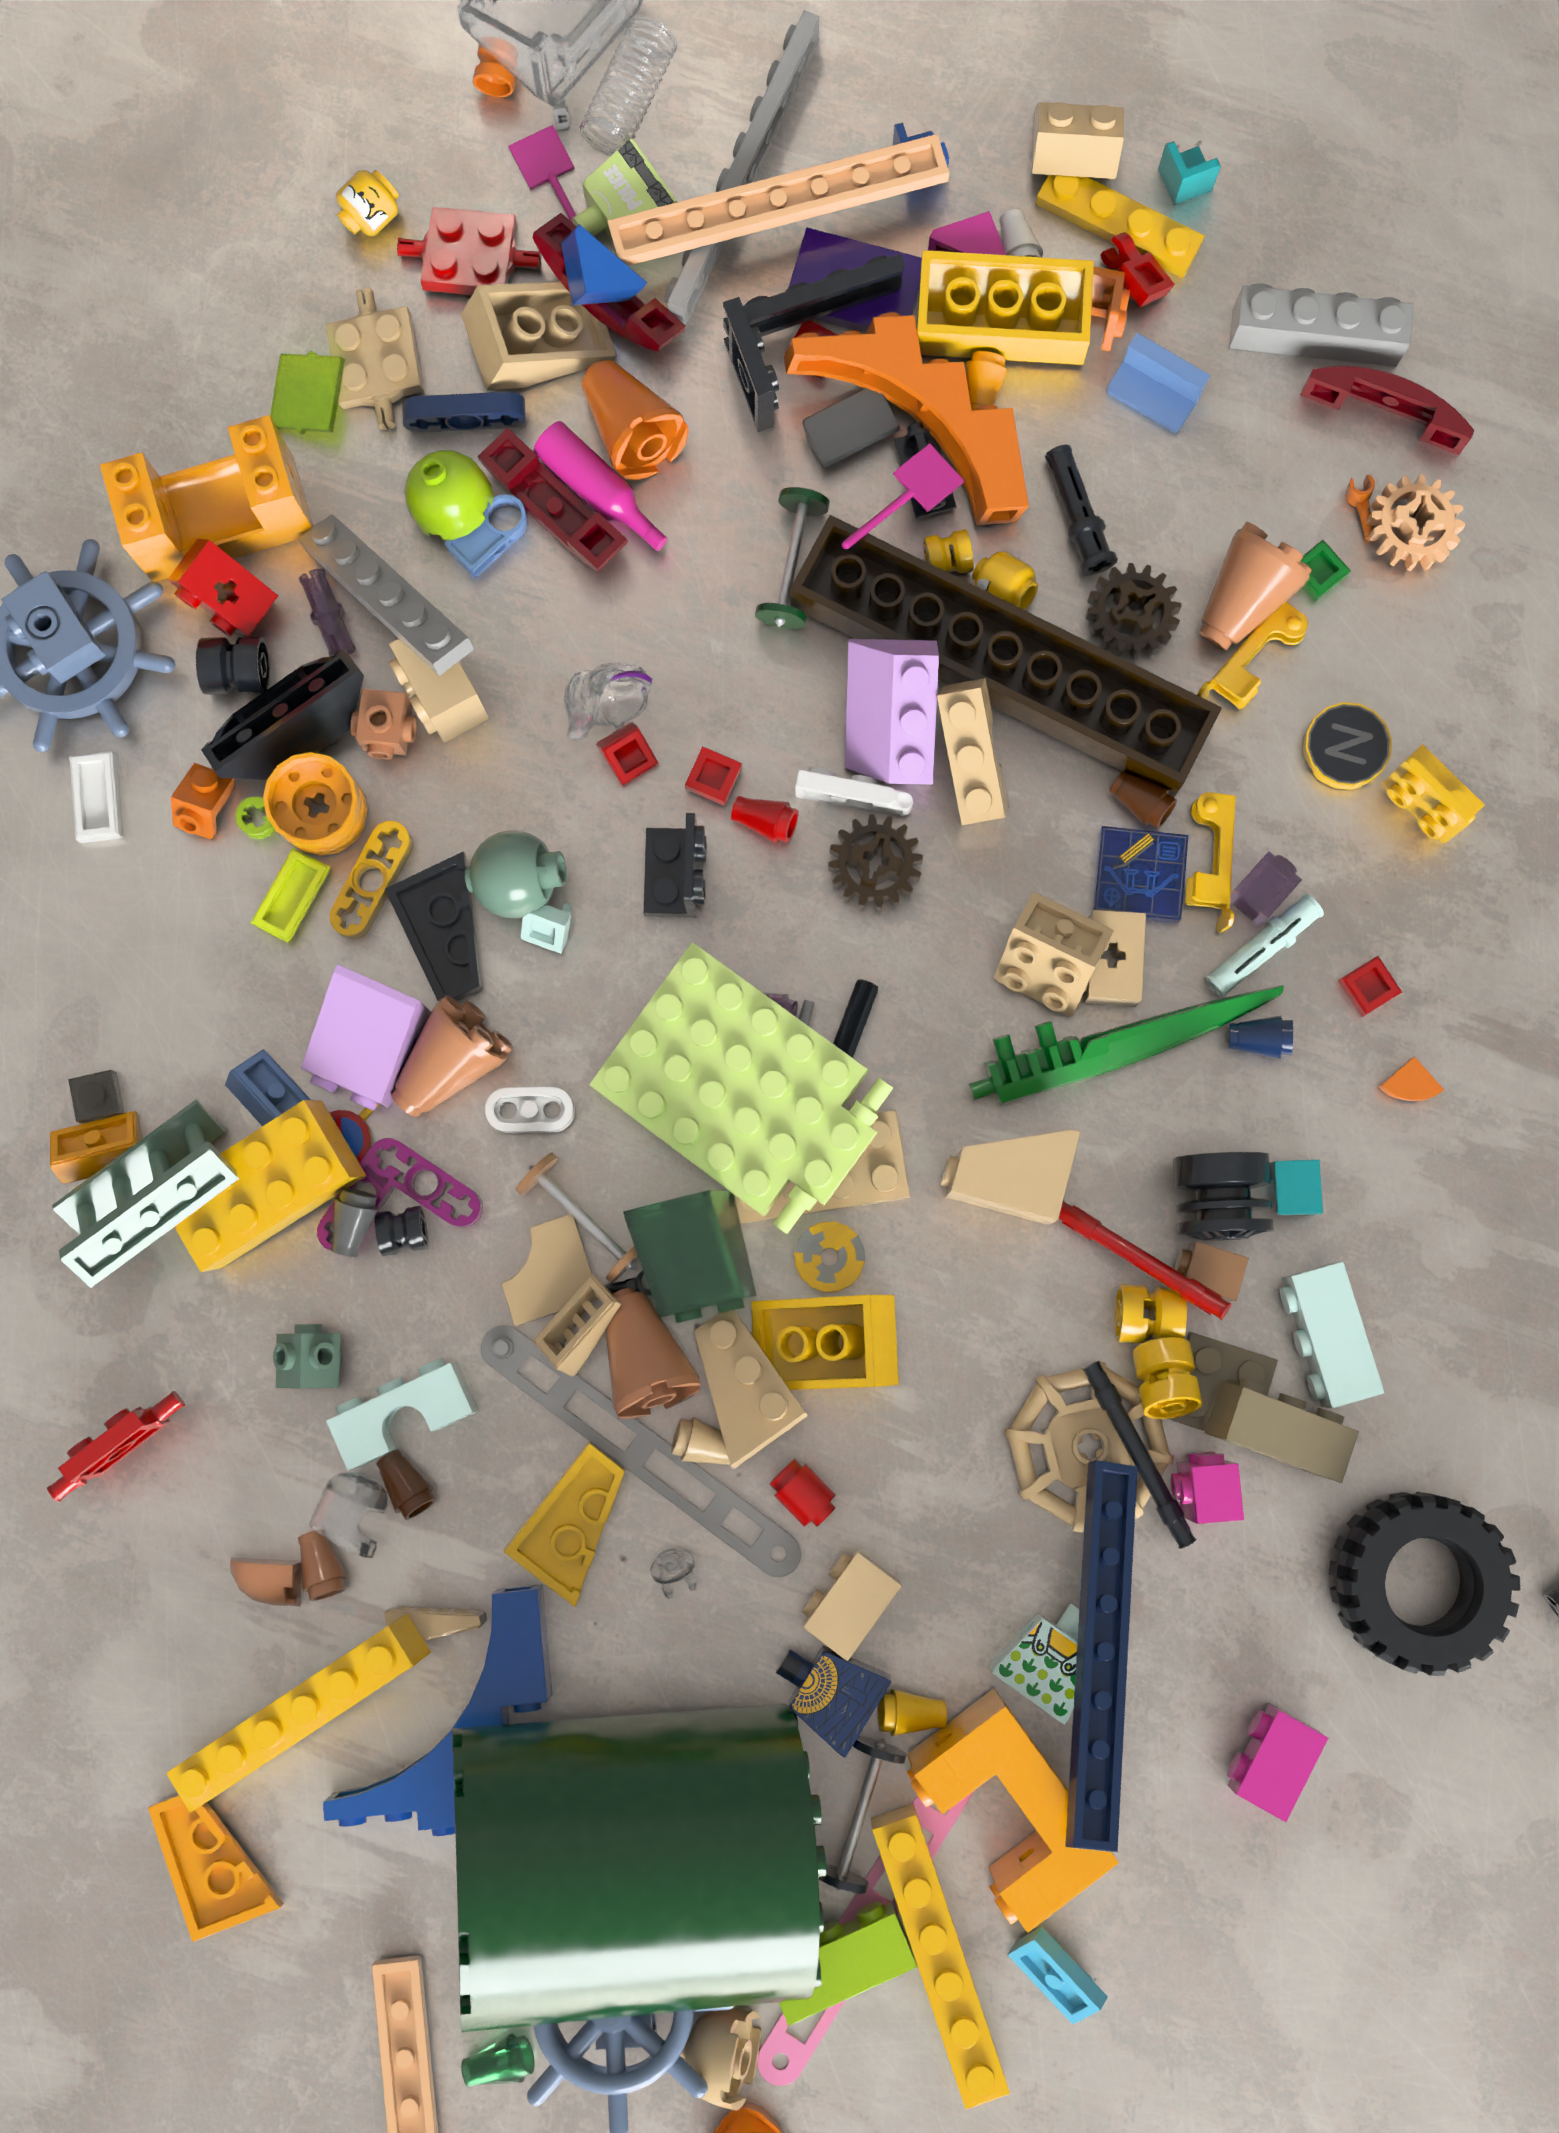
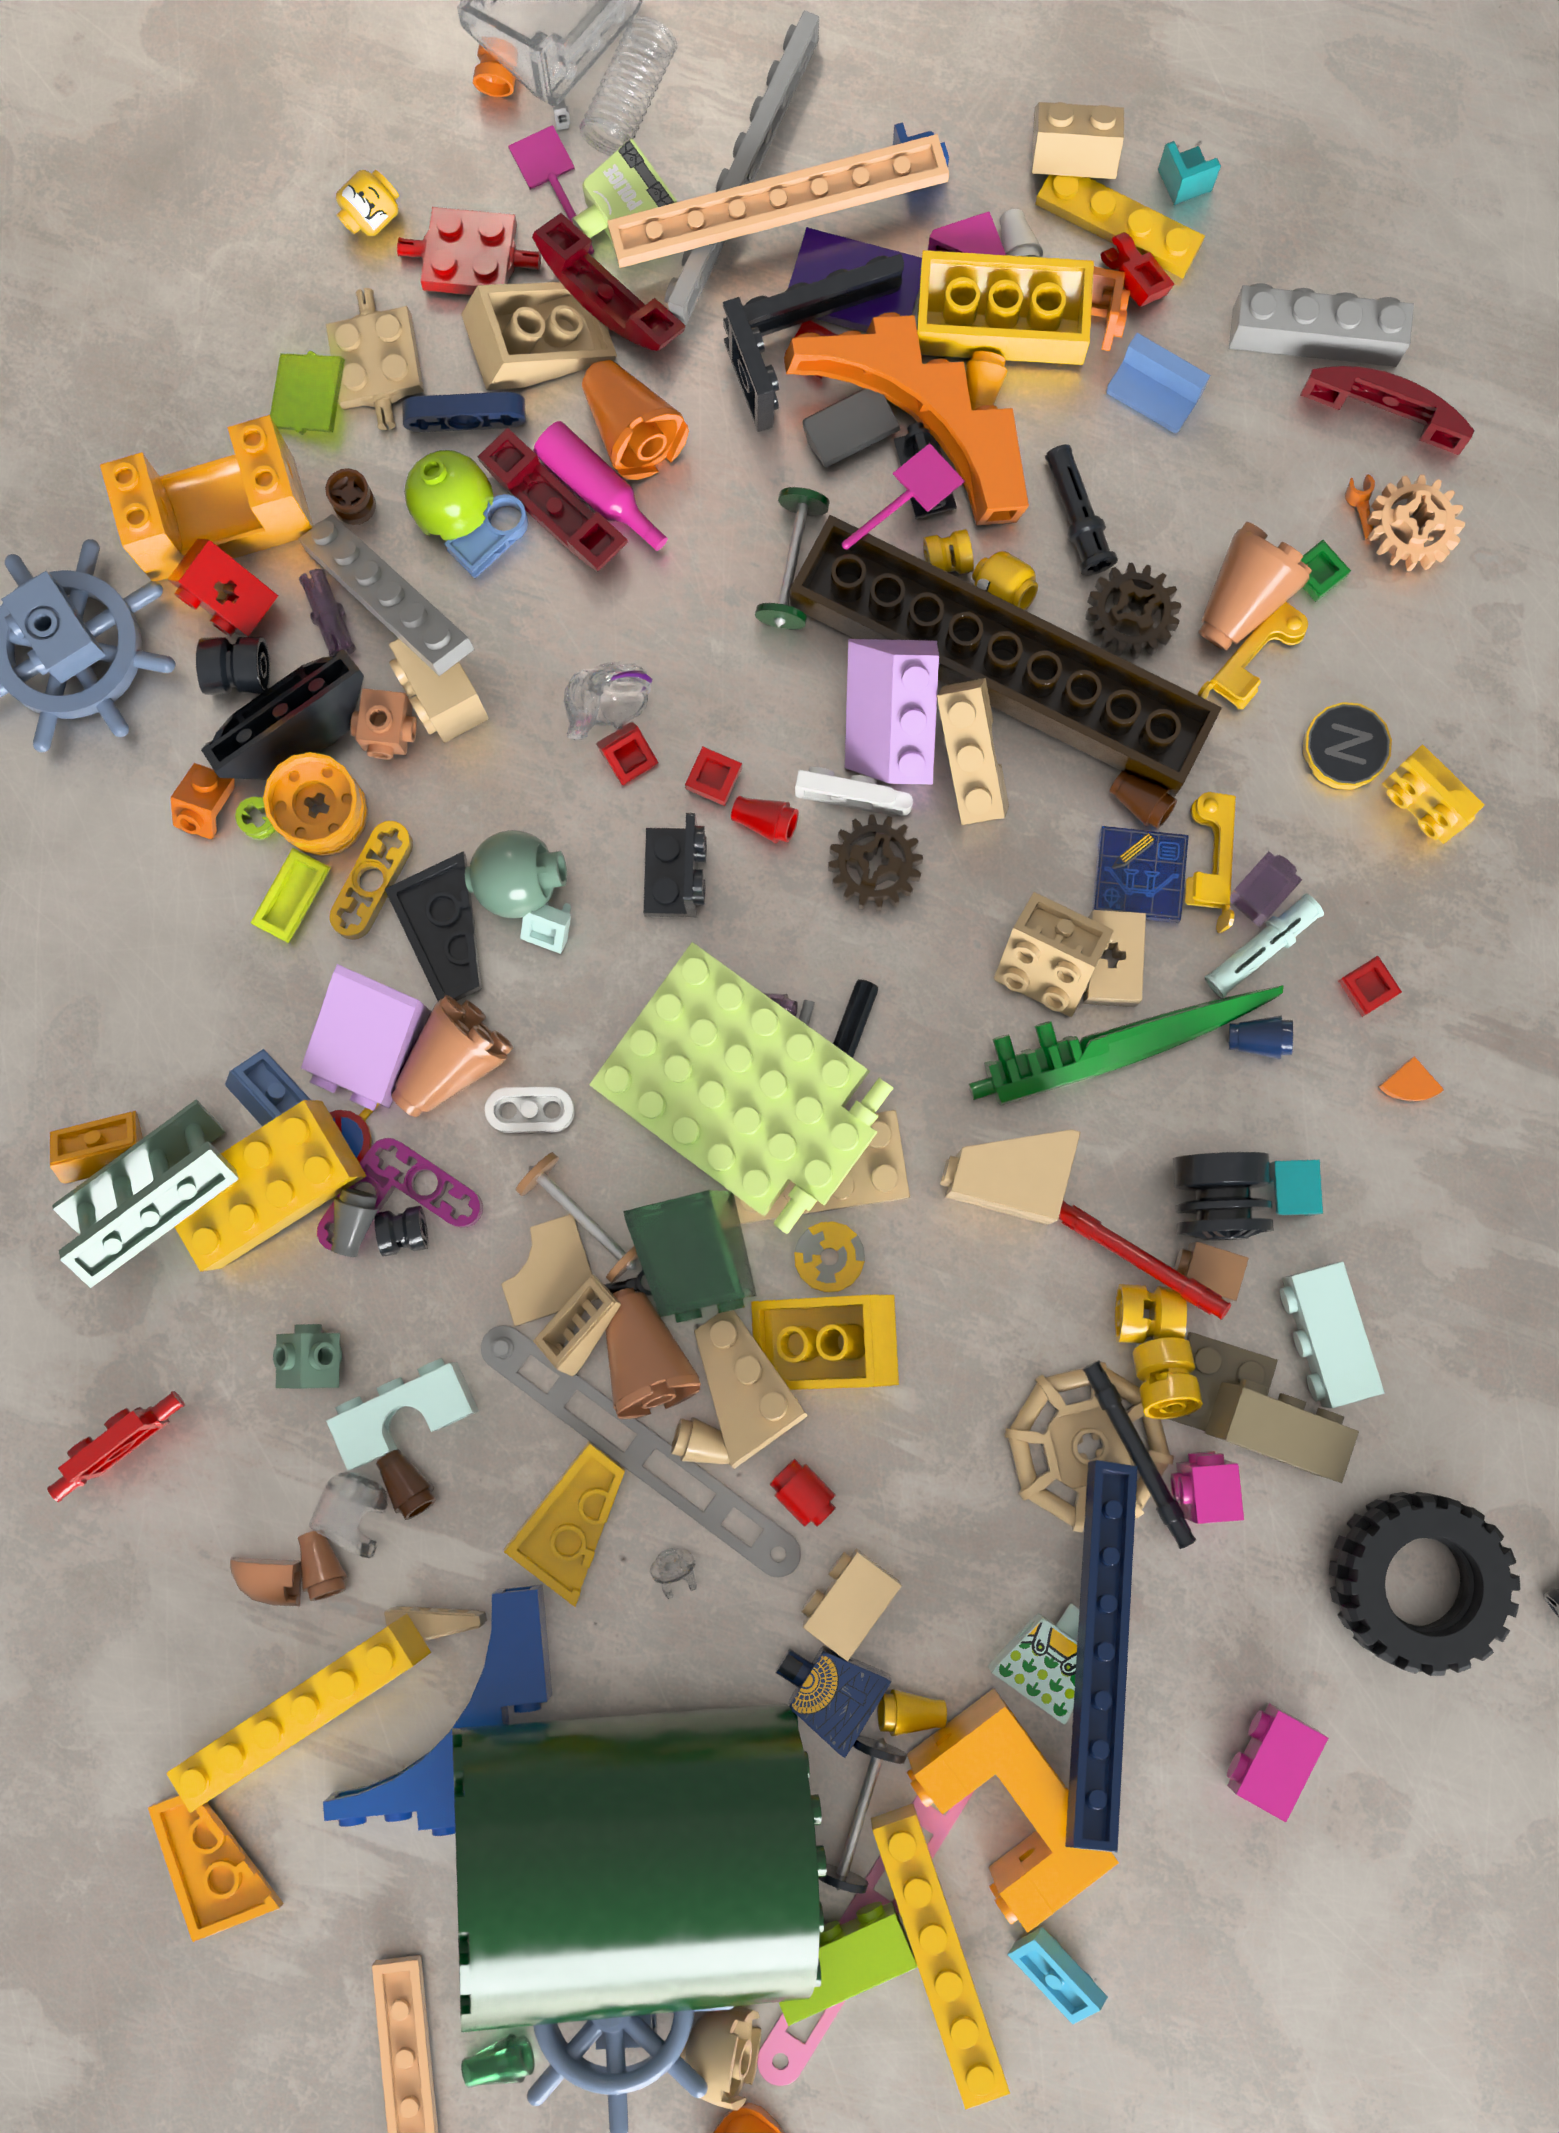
(96, 797): white tile -> none
(96, 1096): clear smoke plate -> none
(344, 489): none -> reddish brown wheel
(596, 272): blue slope -> none

